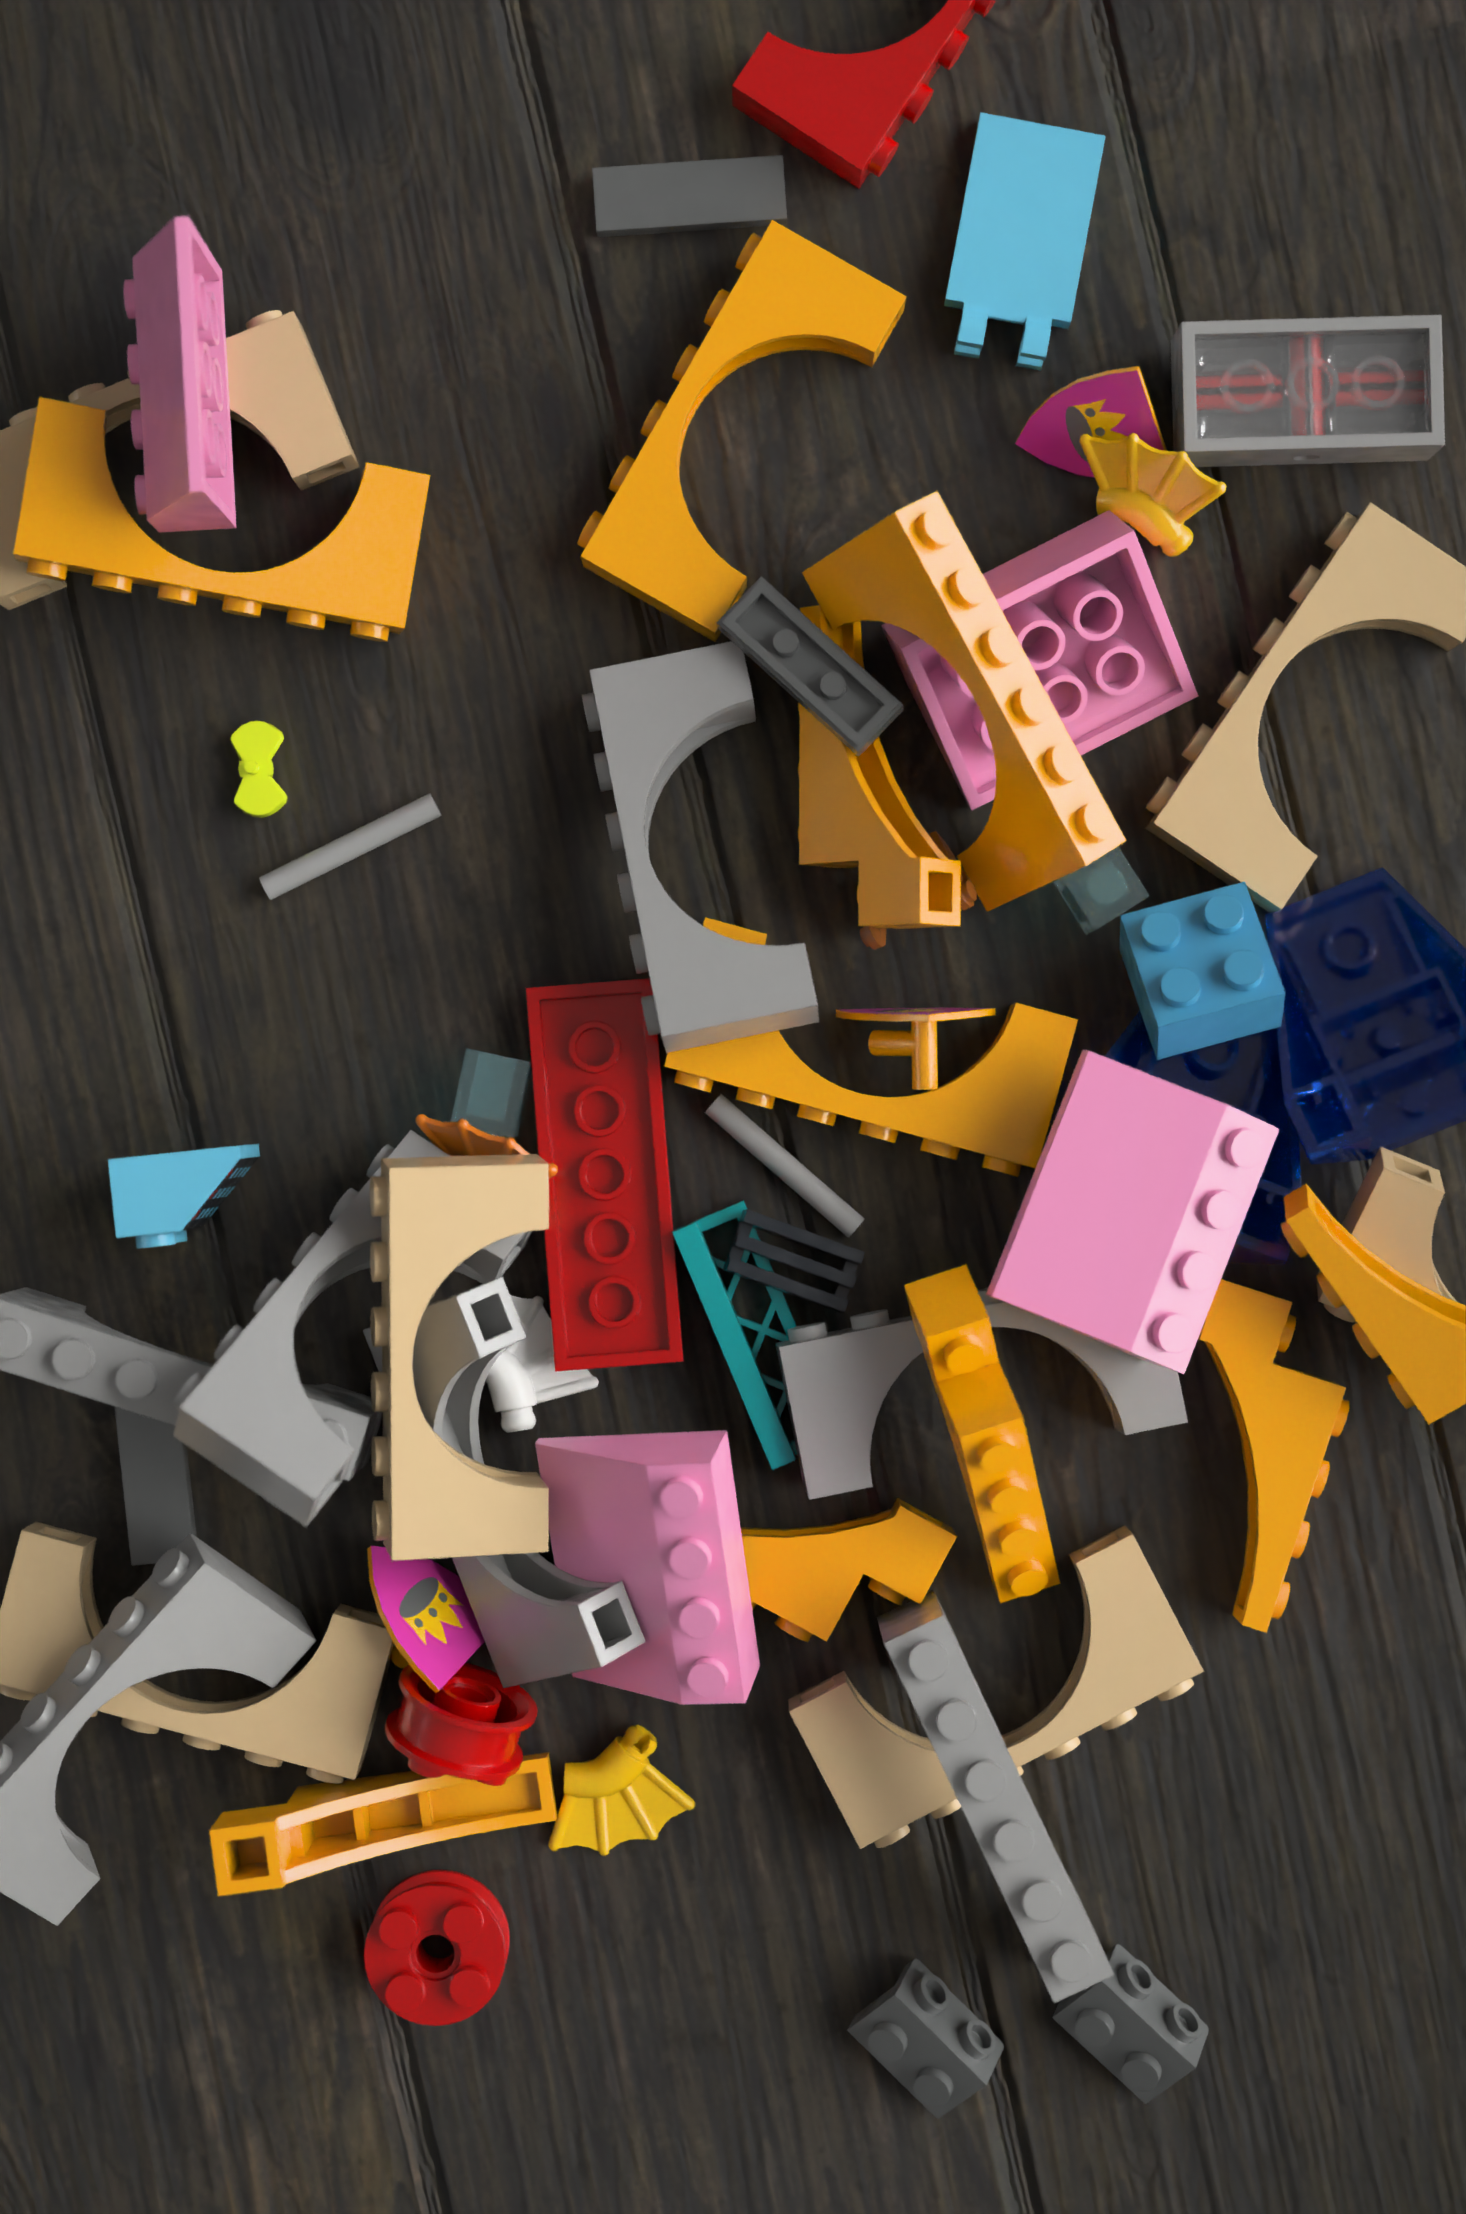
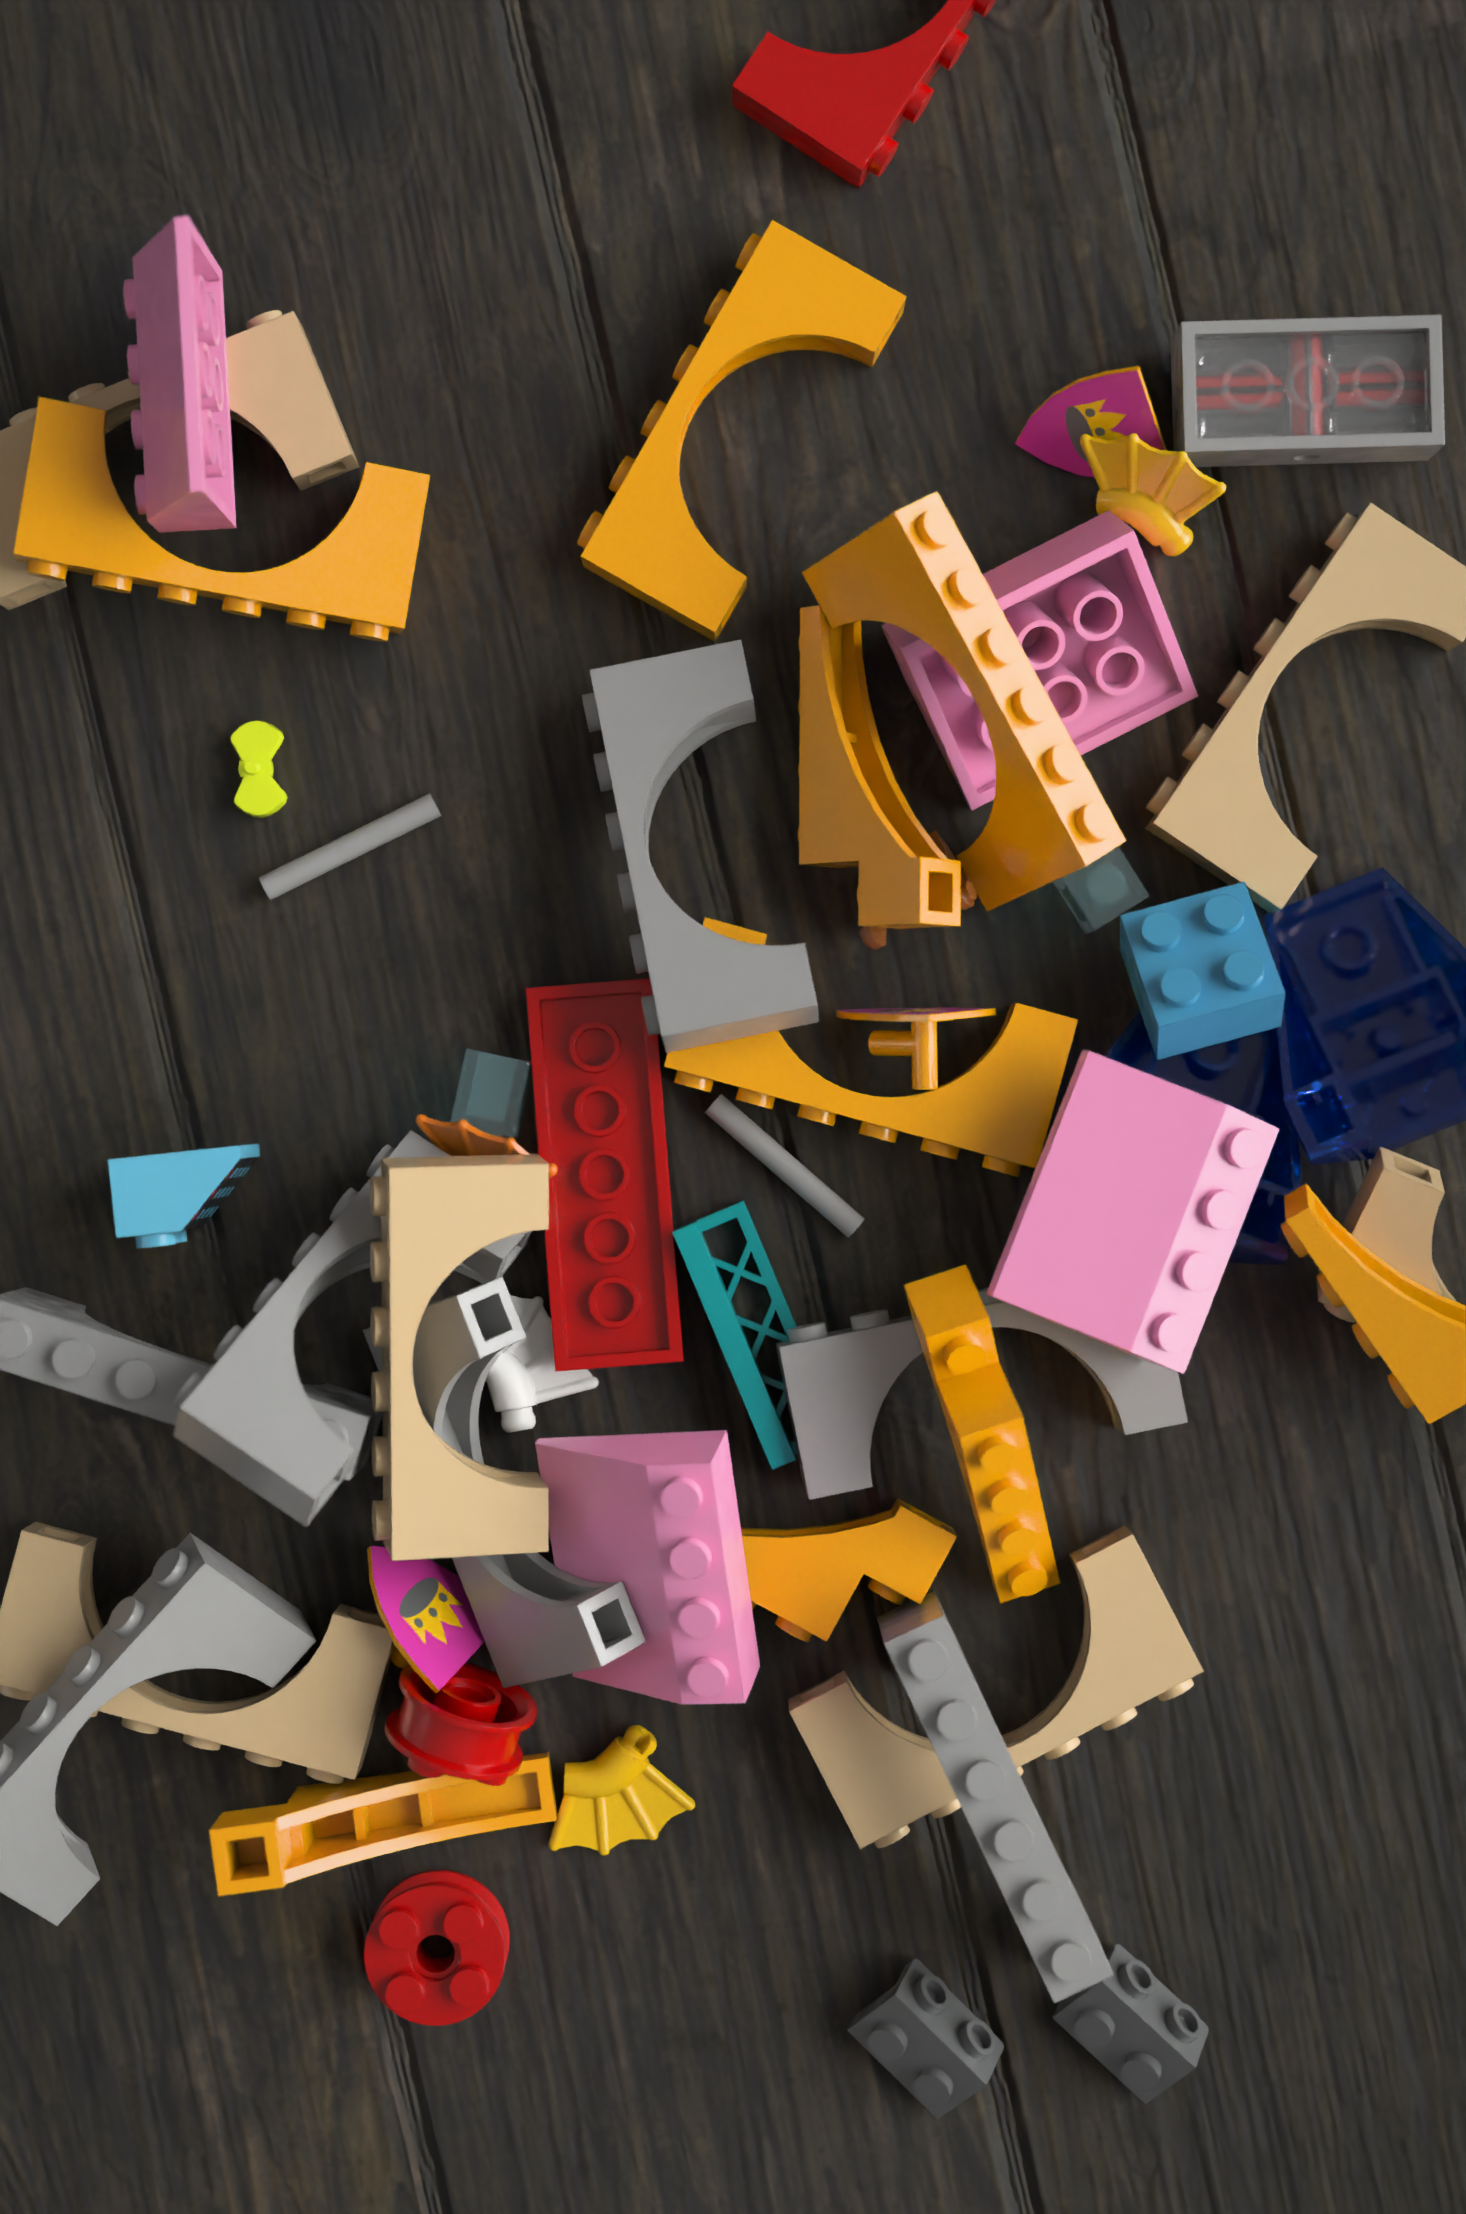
(153, 1486): dark grey tile -> none
(689, 196): dark grey tile -> none
(810, 666): dark grey tile -> none
(844, 1278): black tile -> none
(1022, 231): medium azure tile -> none
(1283, 1435): light orange arch -> none

